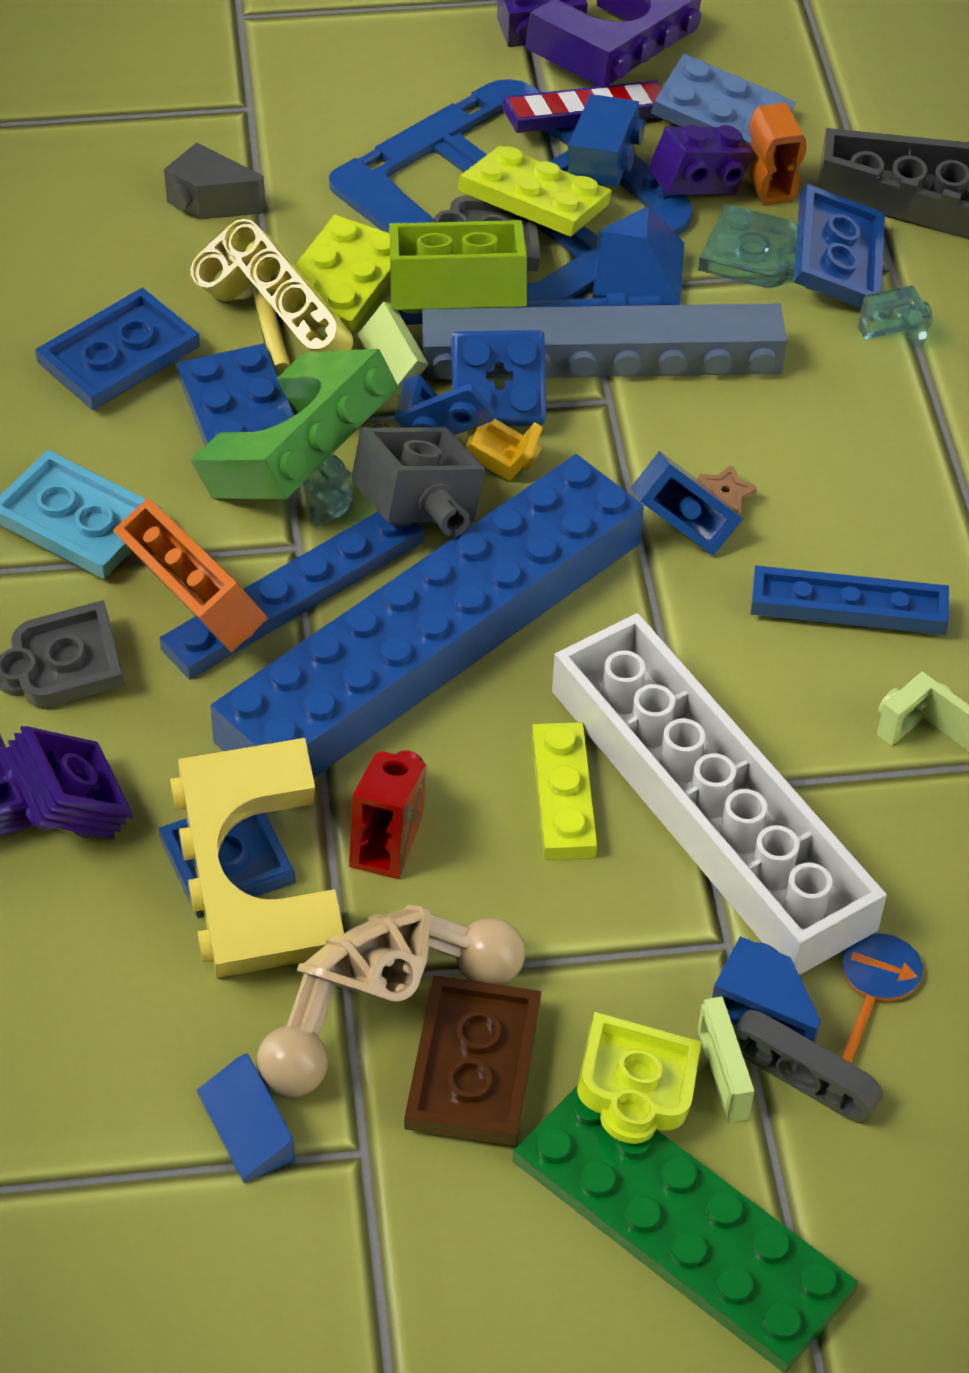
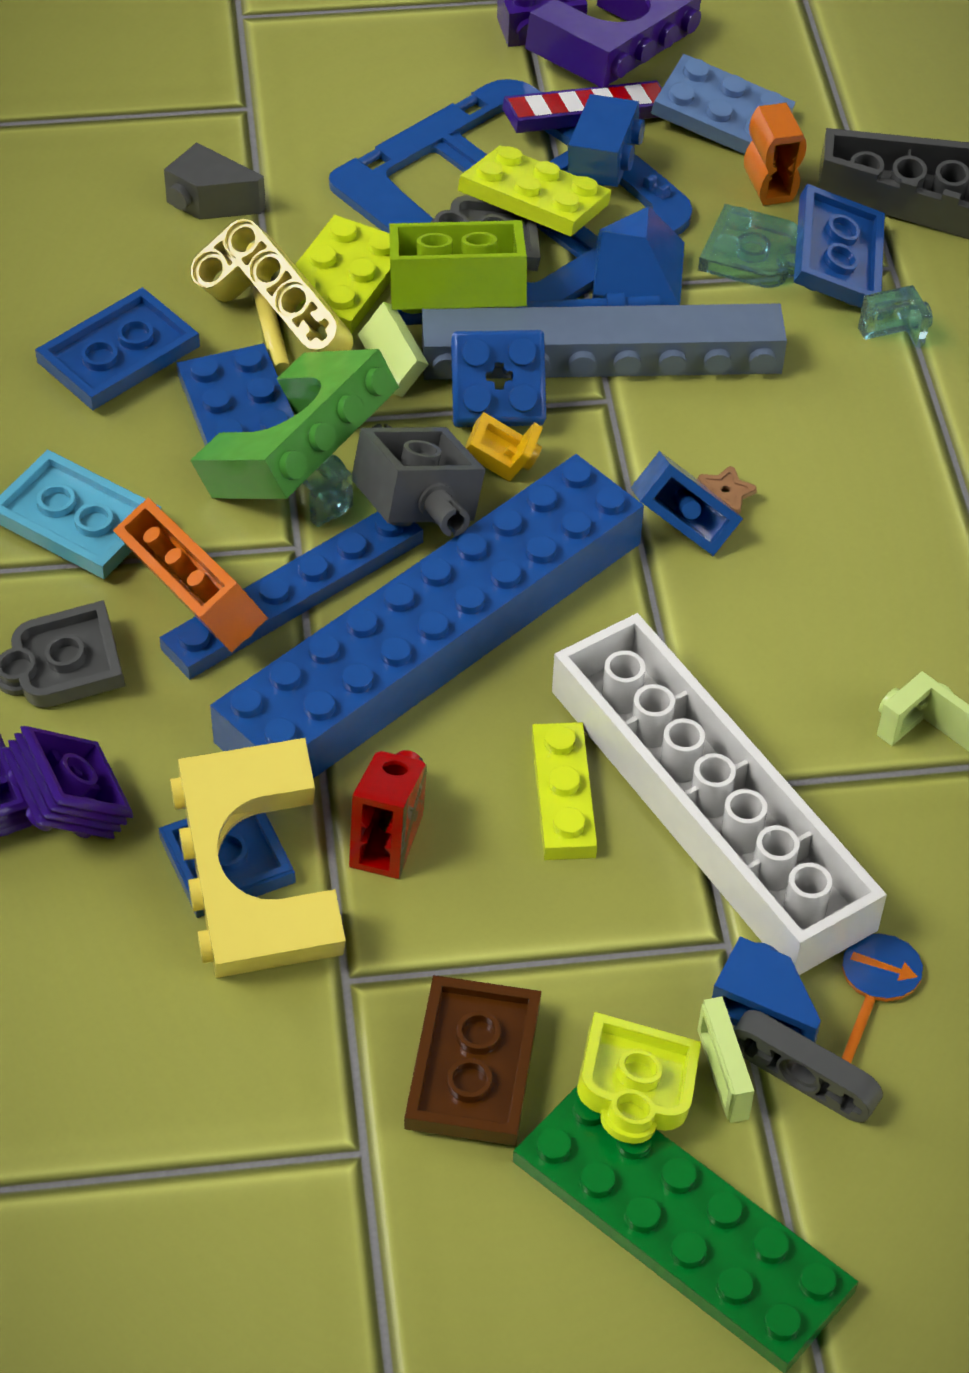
(247, 1119): blue slope -> none
(382, 961): tan piece -> none
(456, 409): blue bracket -> none
(700, 160): dark purple brick -> none
(850, 600): blue plate -> none

